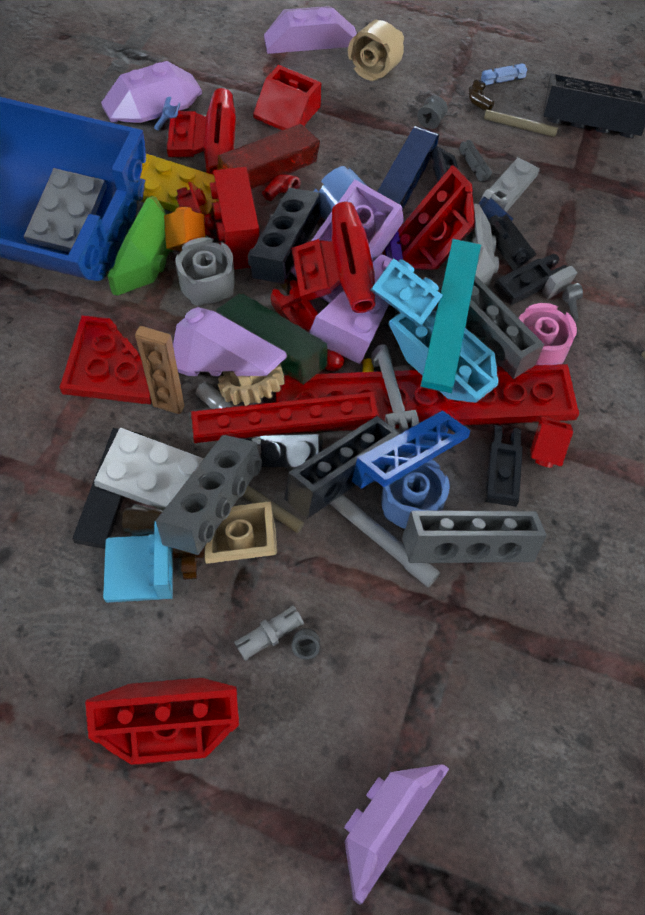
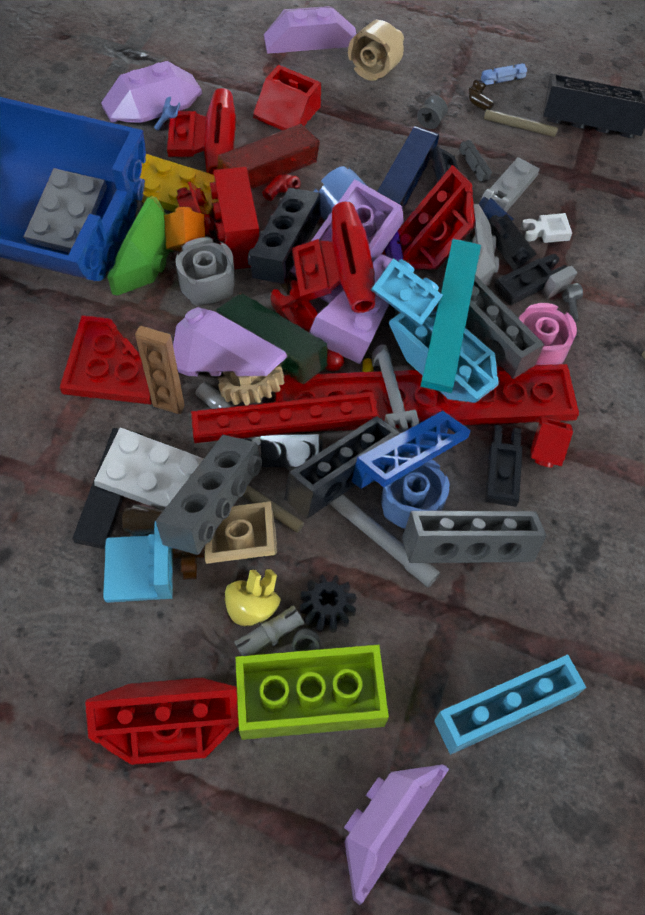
(252, 600): none -> light yellow piece
(310, 692): none -> lime brick
(327, 614): none -> black gear
(509, 704): none -> medium azure brick
(549, 227): none -> white plate

